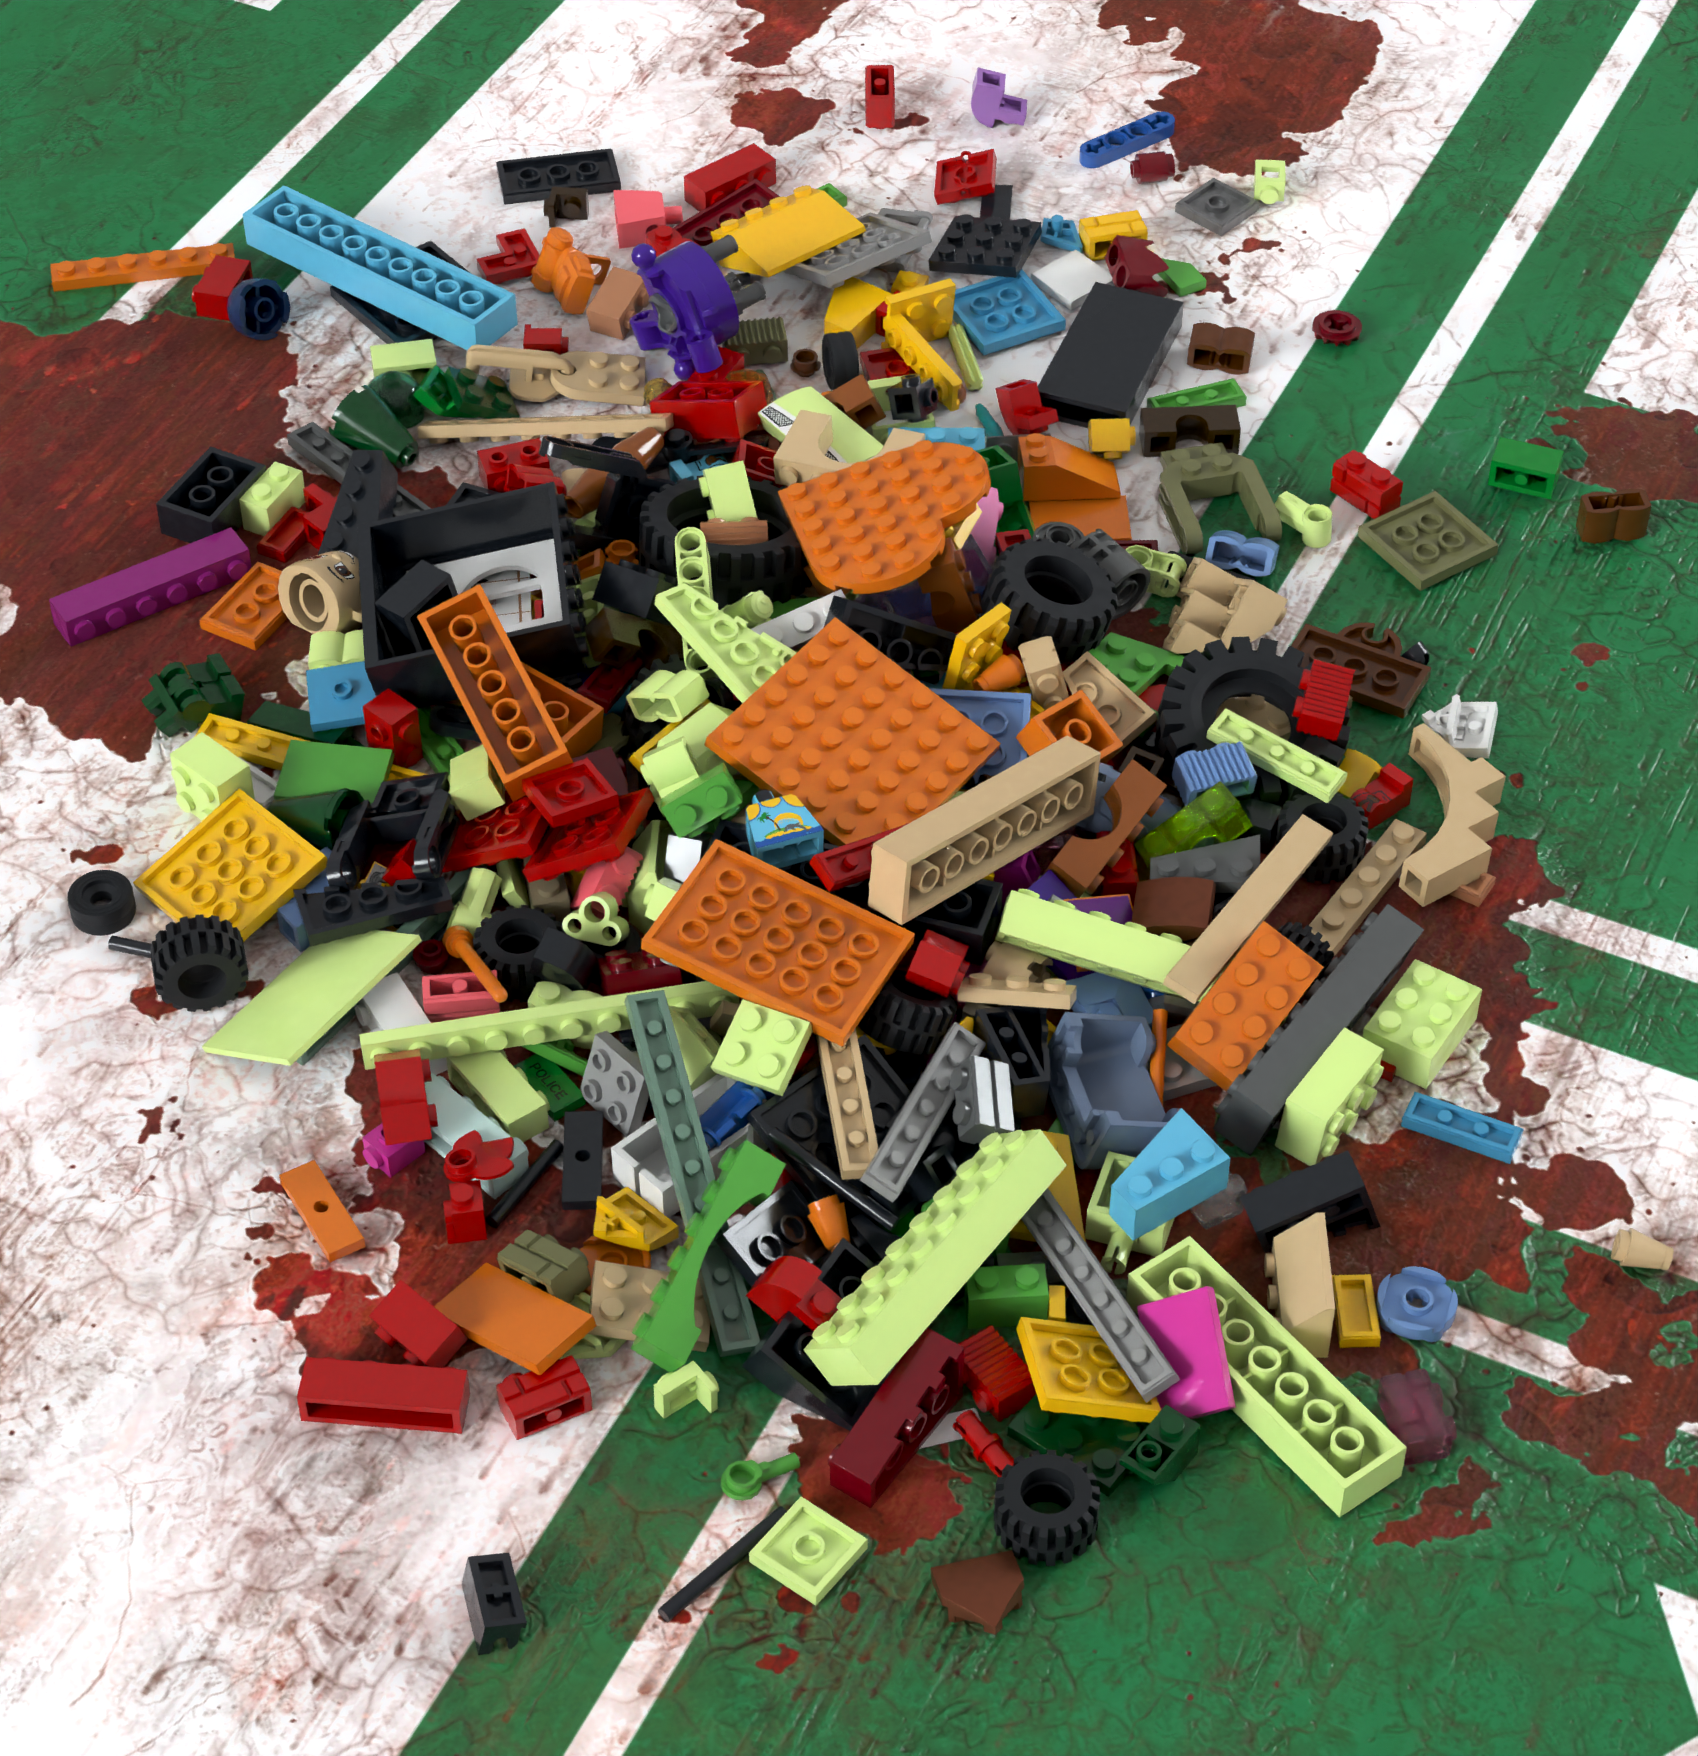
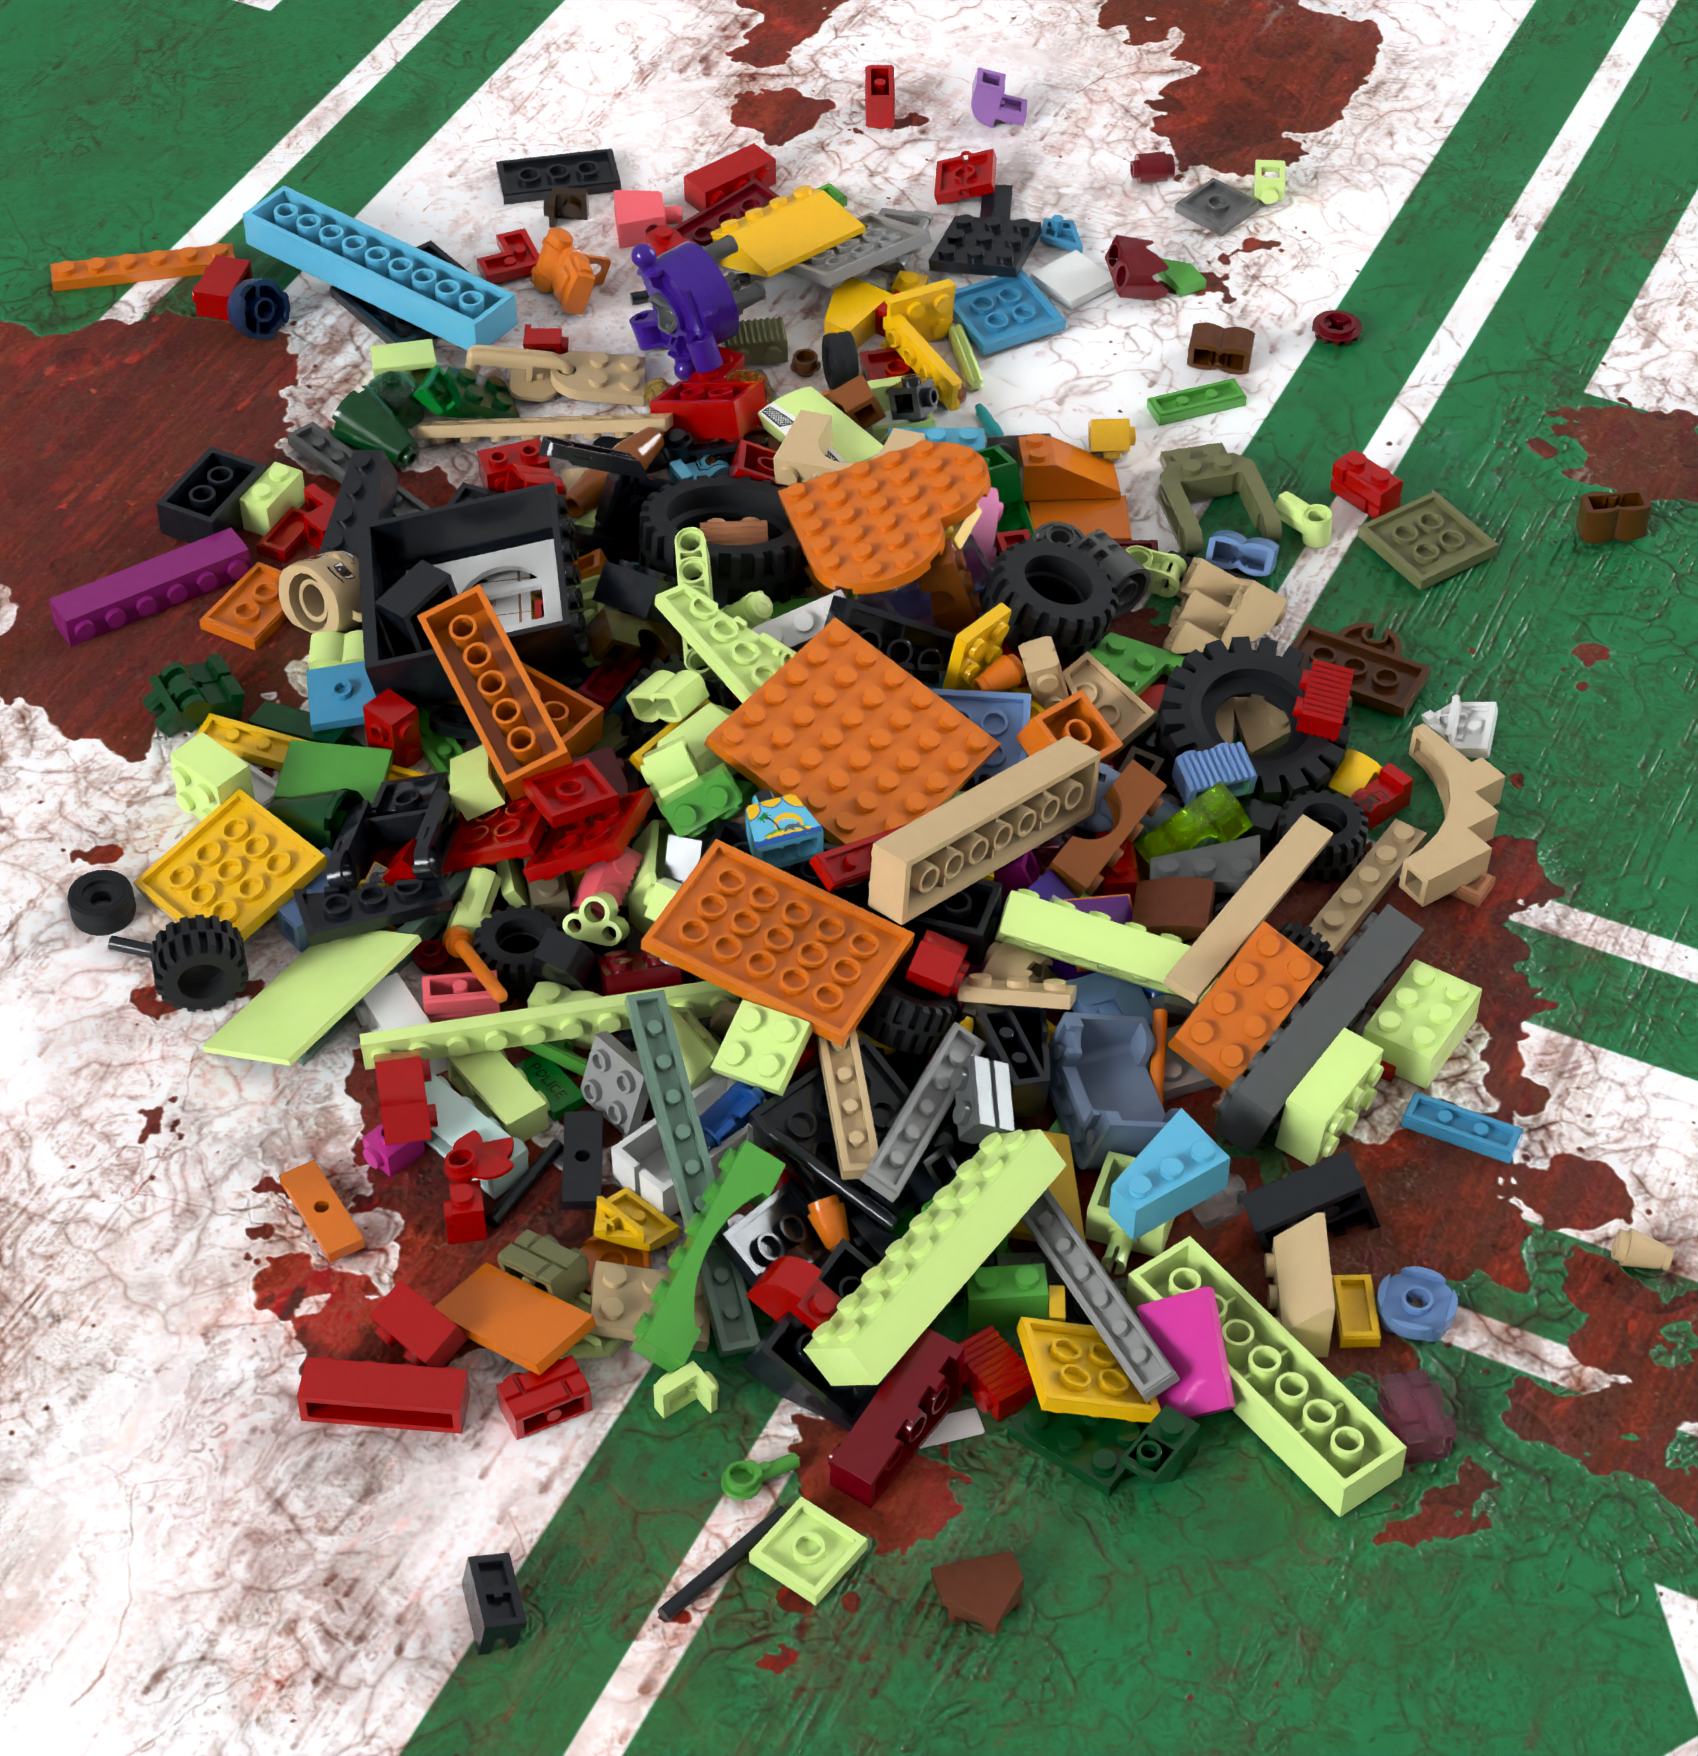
(616, 302): nougat brick -> none
(621, 550): orange plate -> none
(728, 492): yellowish green brick -> none
(986, 1446): red pin -> none
(1023, 408): red brick -> none
(1046, 1480): black tyre -> none
(1099, 231): yellow brick -> none
(1100, 152): blue beam -> none
(1110, 355): black brick -> none
(1166, 426): dark brown arch -> none
(1279, 756): yellowish green tile -> none
(1418, 653): black hinge -> none
(1525, 468): green brick -> none

